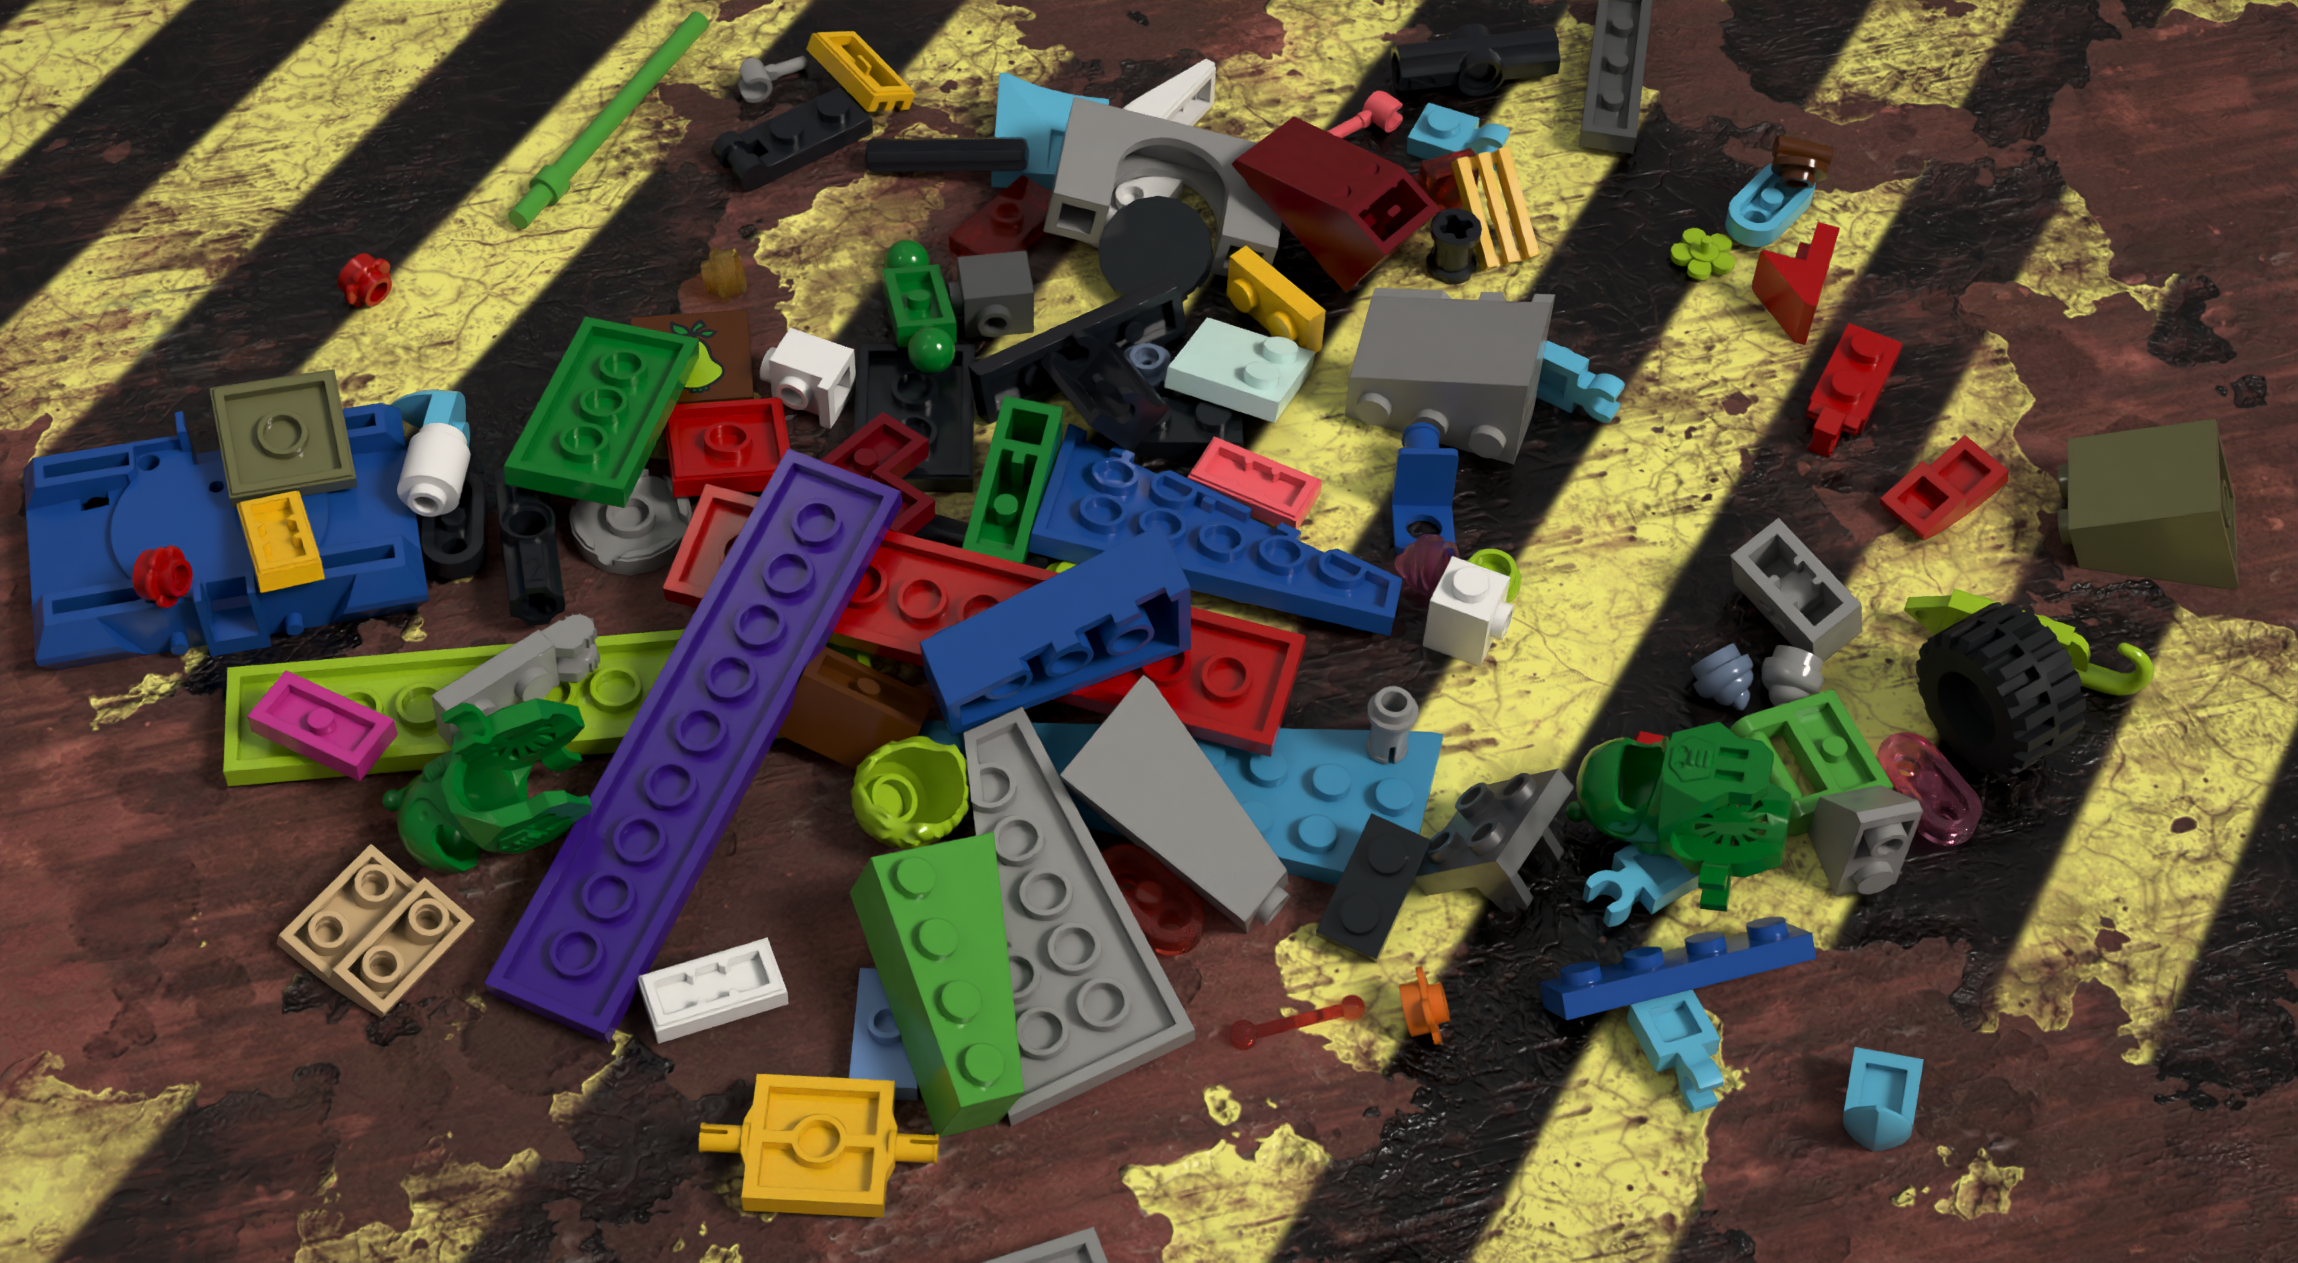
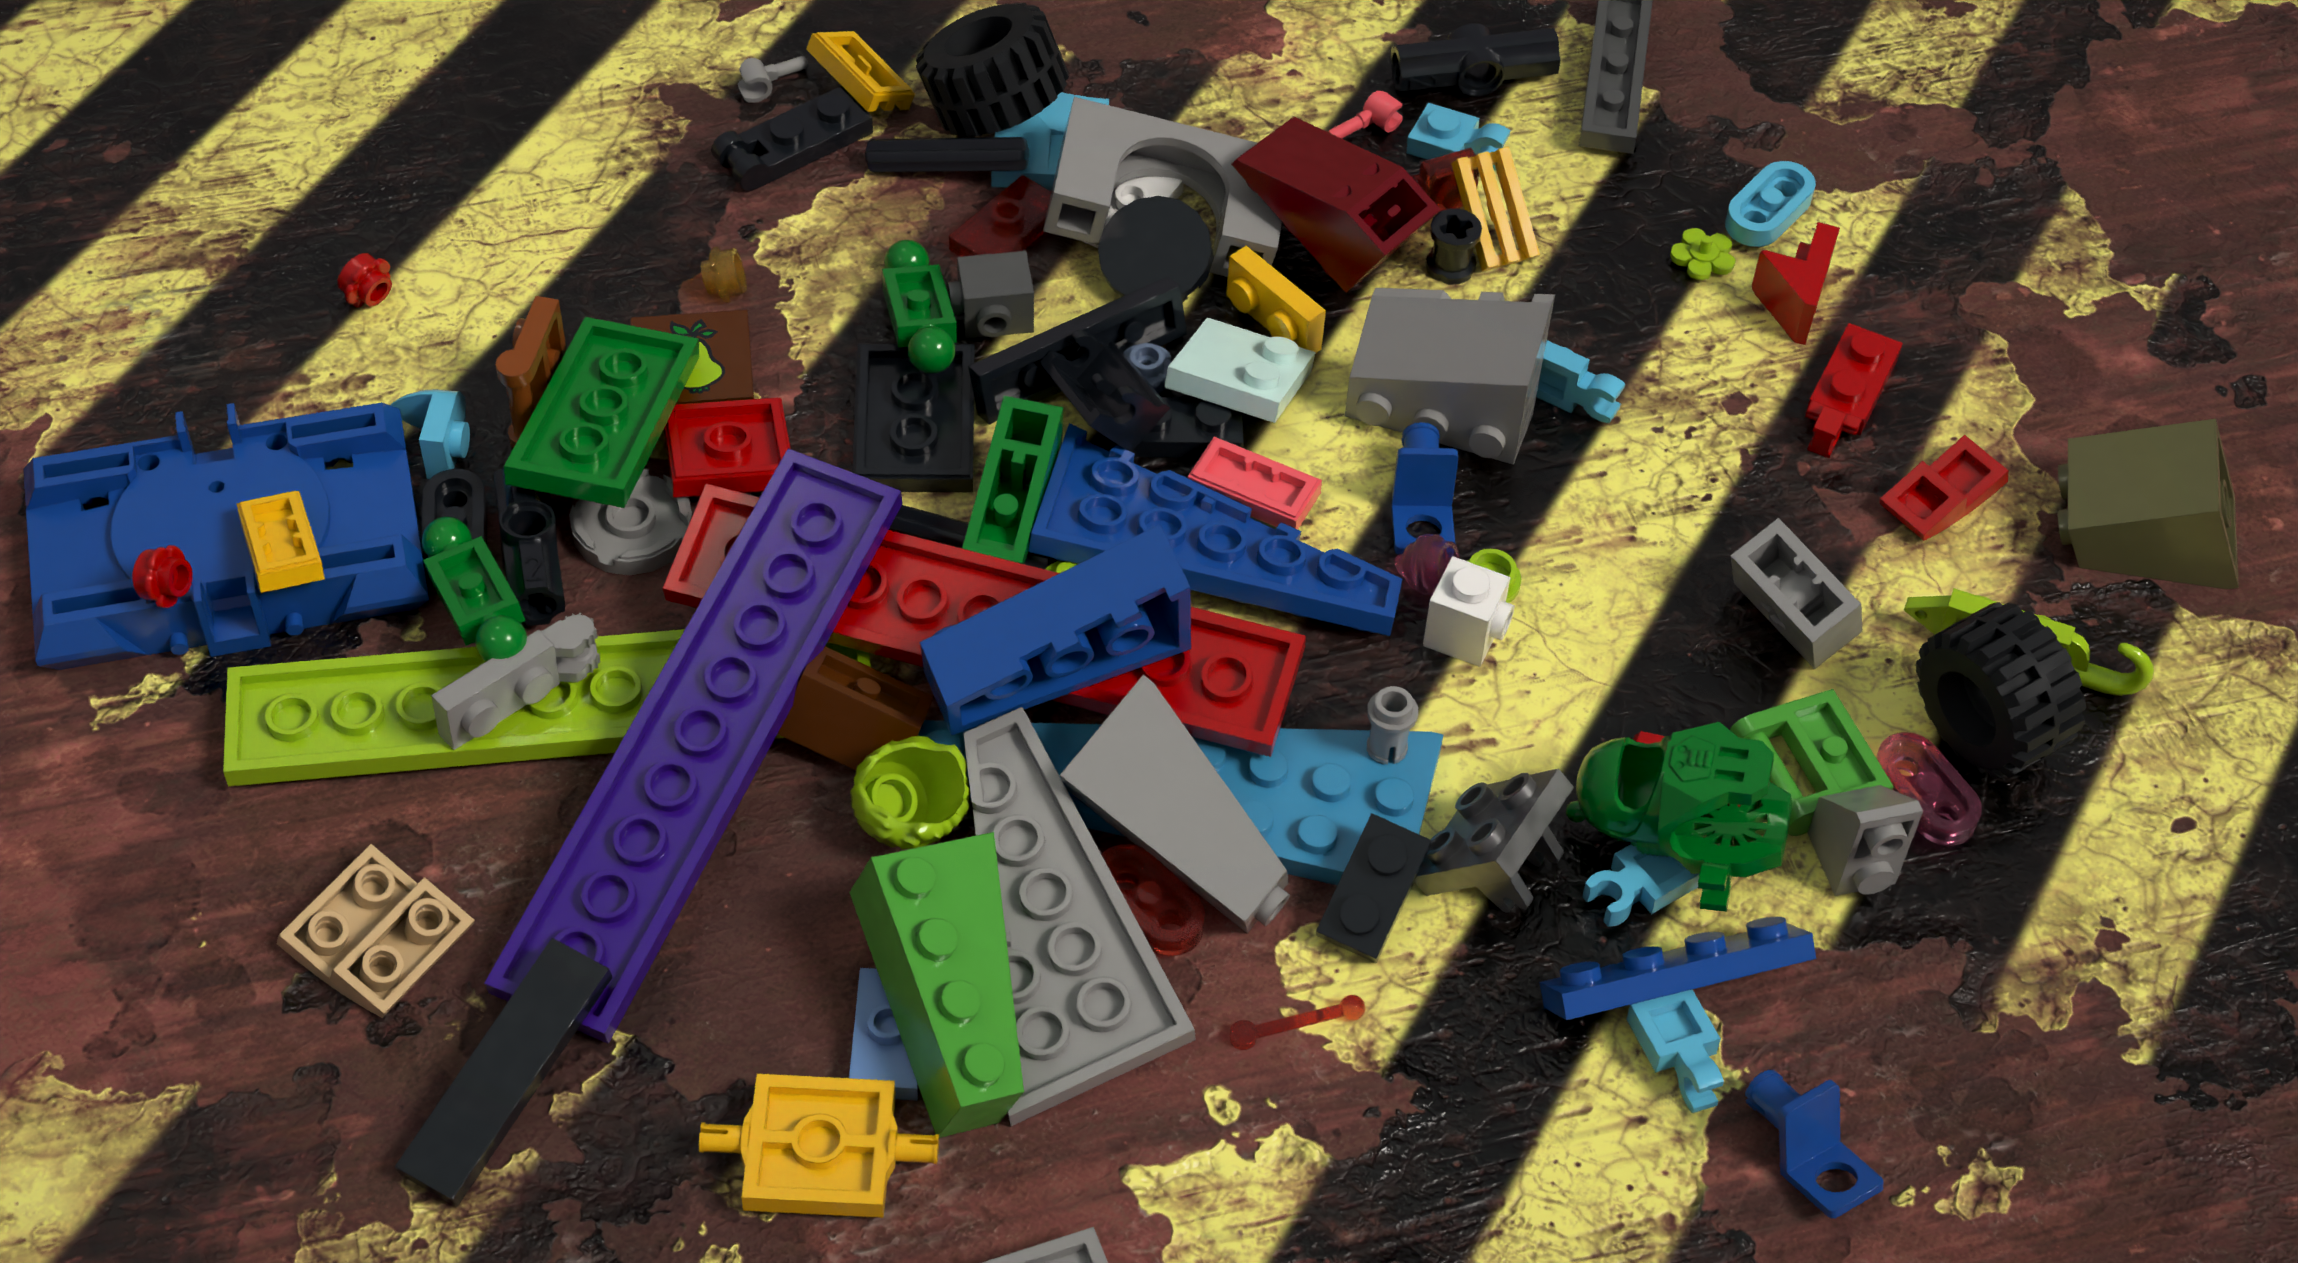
(283, 436): olive tile -> none
(322, 725): dark pink plate -> none
(434, 470): white brick -> none
(473, 589): none -> green plate
(479, 787): green helmet -> none
(503, 1072): none -> black tile
(532, 361): none -> dark orange plate
(553, 180): bright green bar -> none
(712, 990): white plate -> none
(811, 375): white brick -> none
(886, 453): dark red plate -> none
(992, 69): none -> black tyre
(1181, 98): white slope -> none
(1424, 1006): orange plate -> none
(1724, 677): sand blue plate -> none
(1791, 674): light grey plate -> none
(1800, 161): reddish brown plate -> none
(1812, 1141): none -> blue bracket
(1881, 1098): medium azure plate -> none

